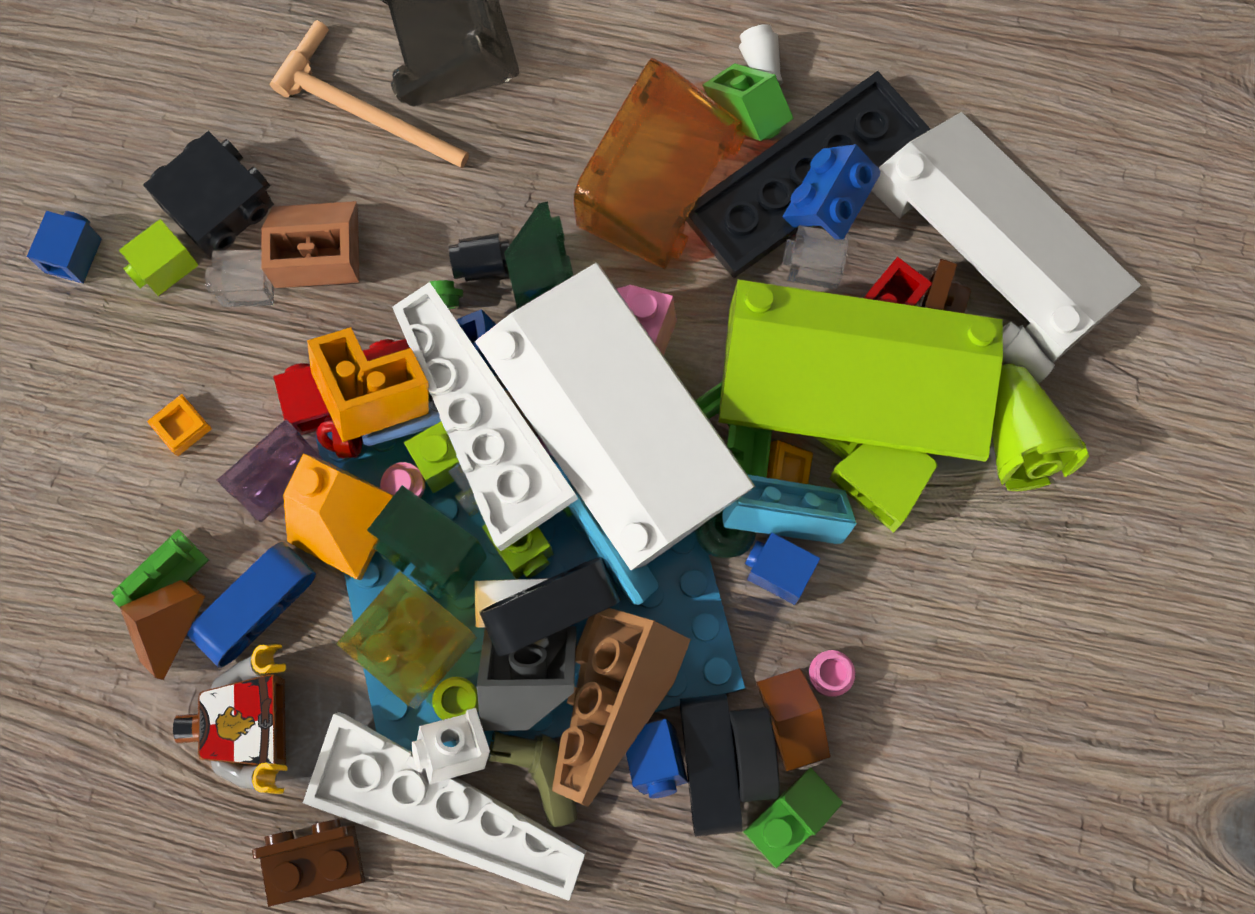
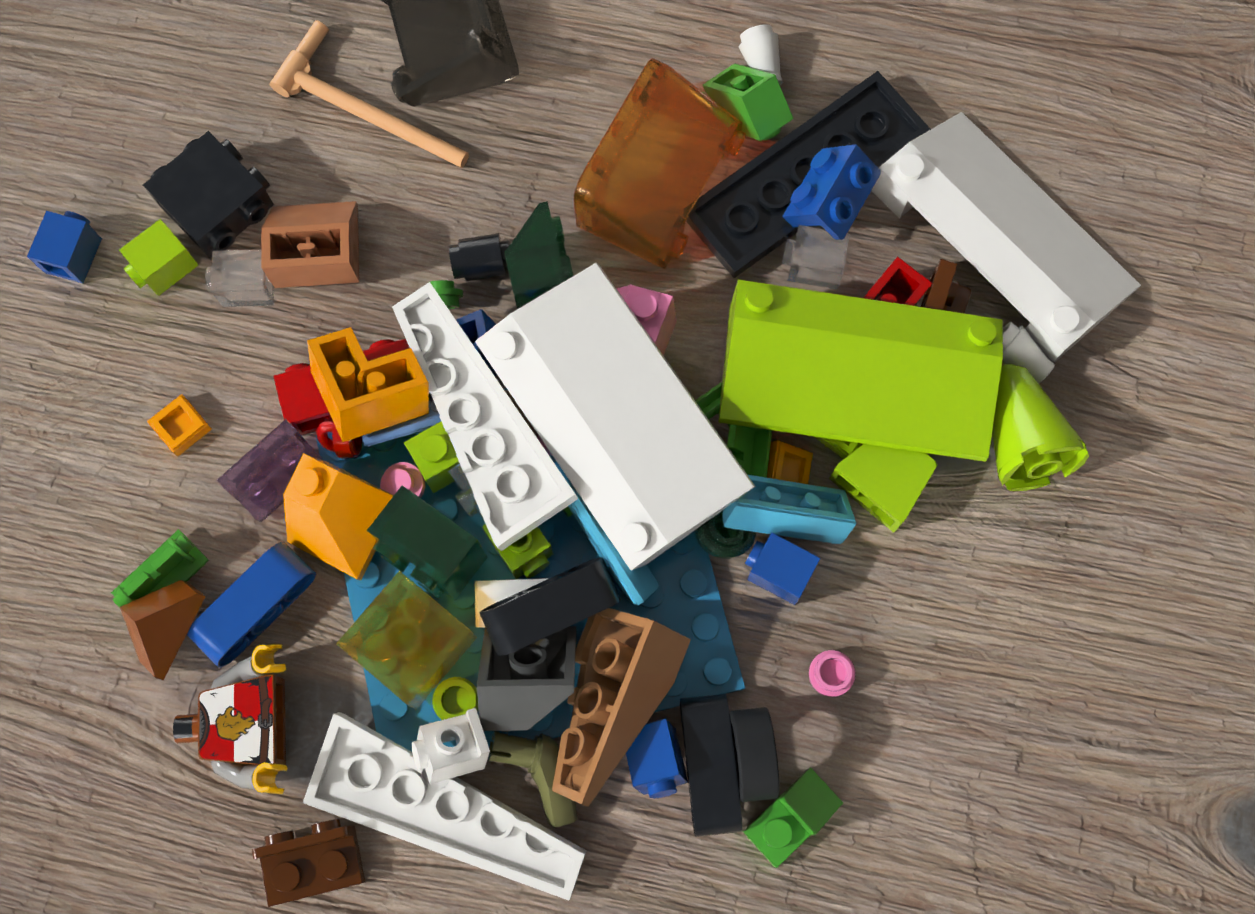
(795, 719): dark orange slope -> none

